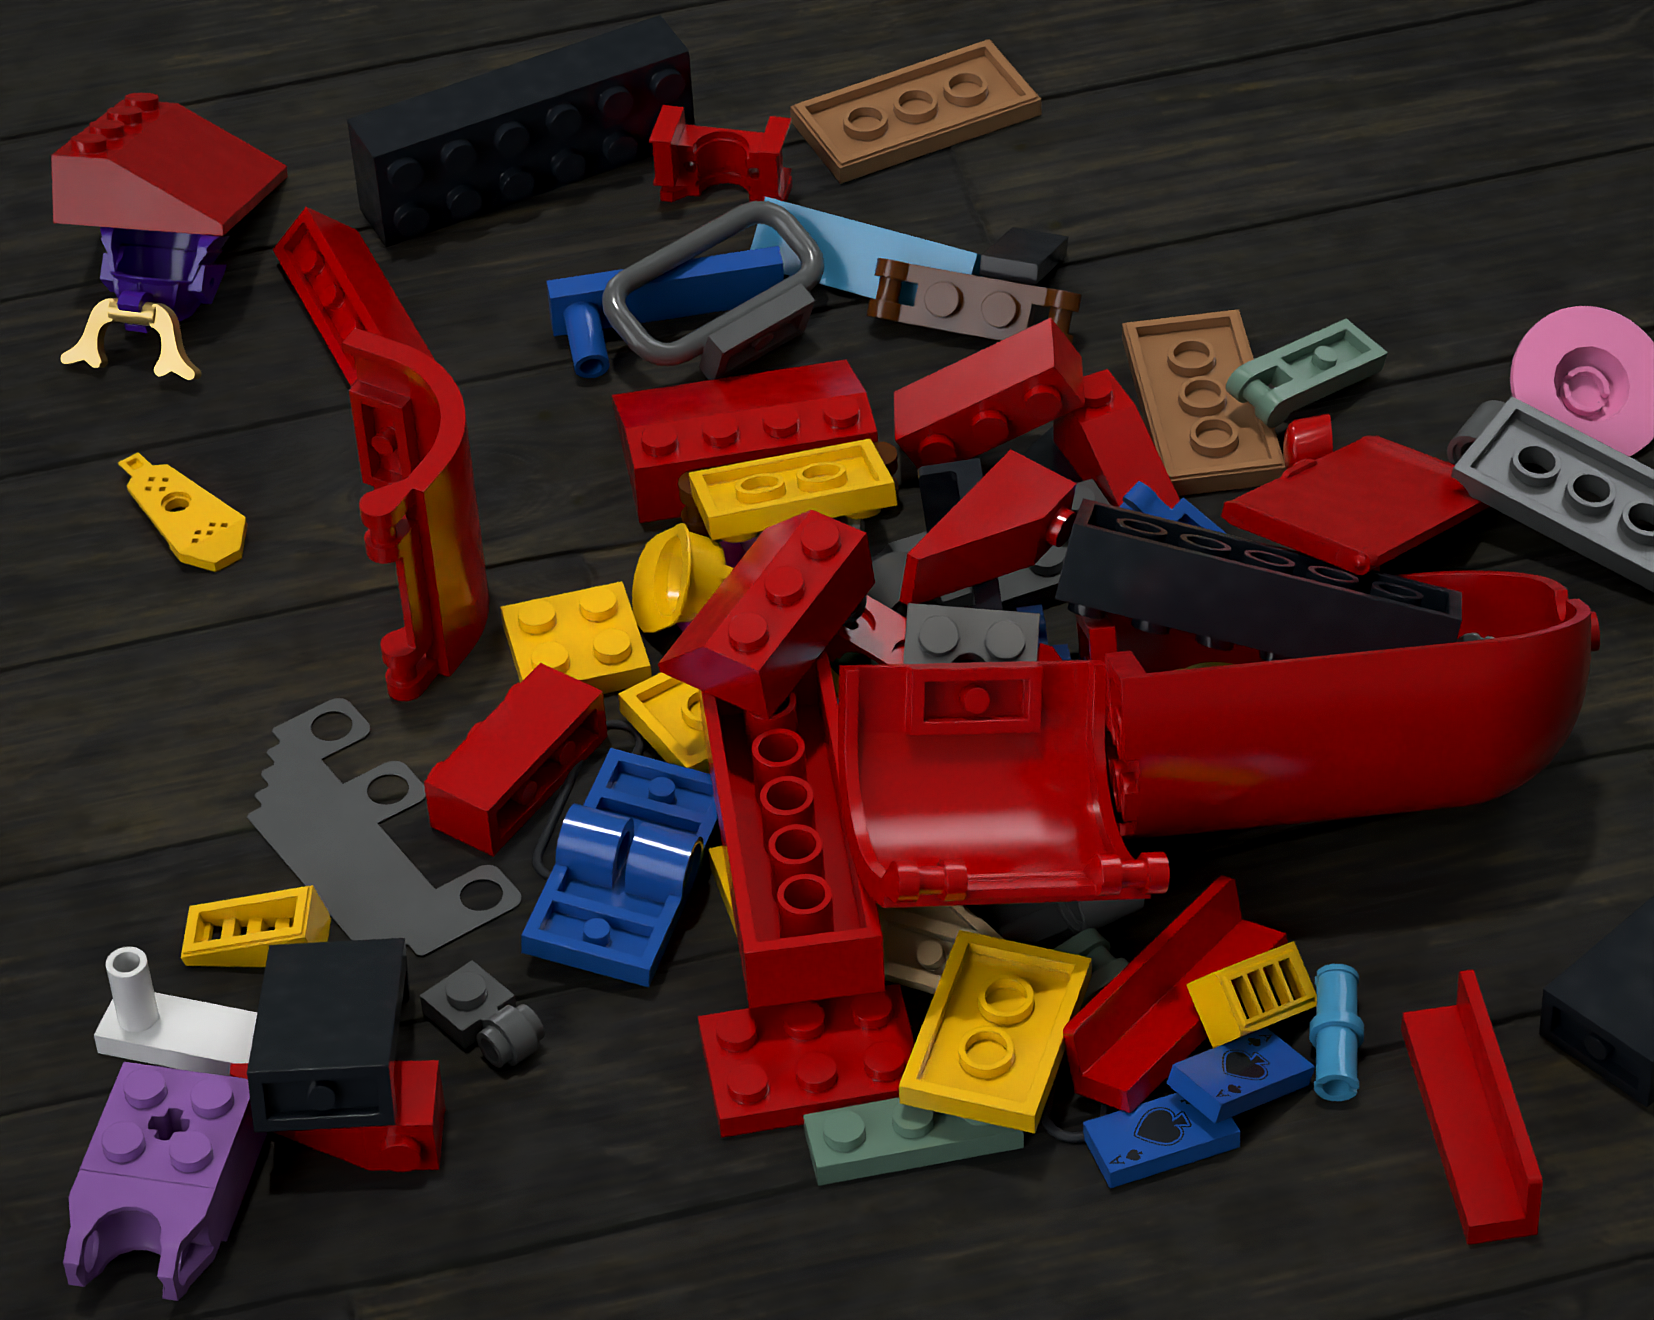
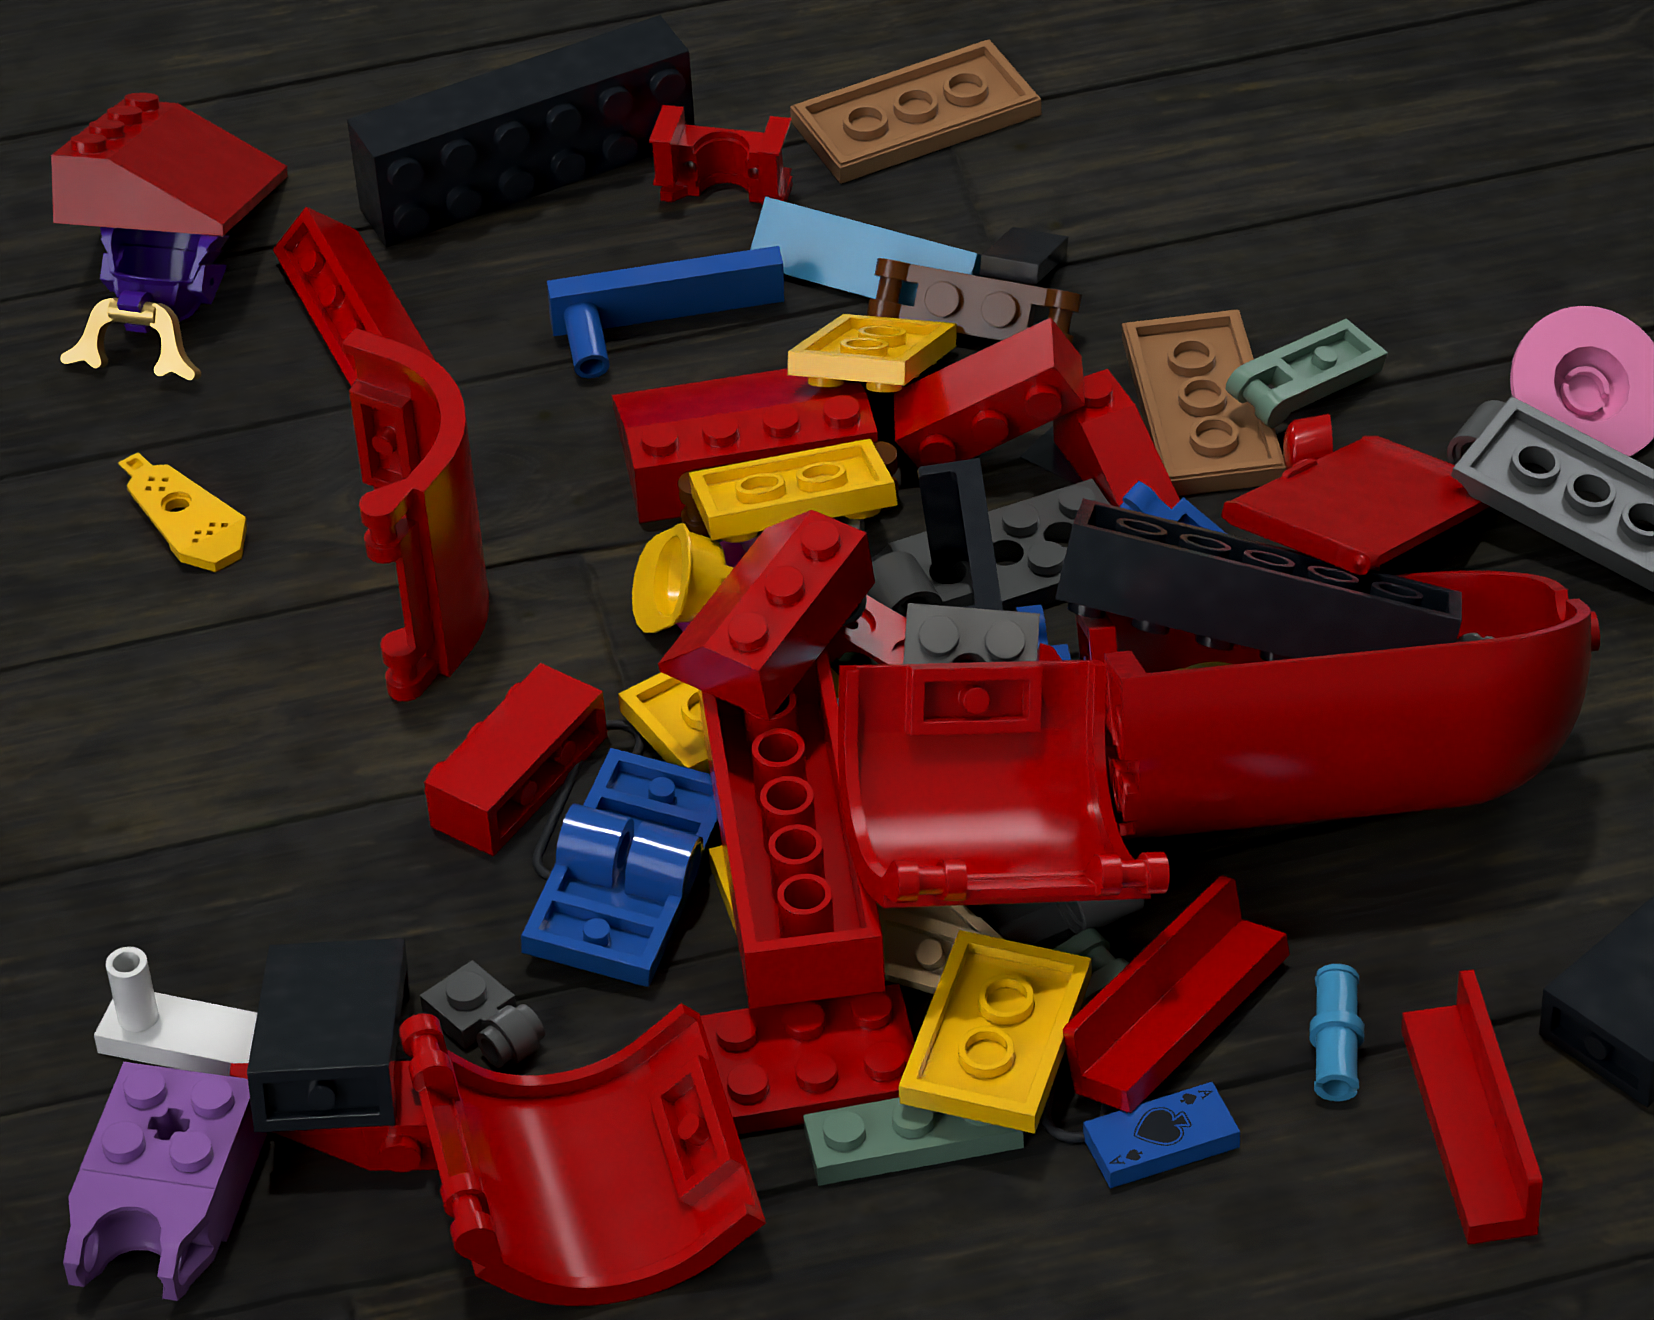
(294, 913): yellow slope -> none
(335, 842): dark grey piece -> none
(581, 635): yellow plate -> none
(590, 1174): none -> red hinge
(745, 330): dark grey bar -> none
(871, 351): none -> yellow plate
(992, 530): red slope -> none
(1221, 1008): yellow slope -> none
(1240, 1075): blue tile -> none

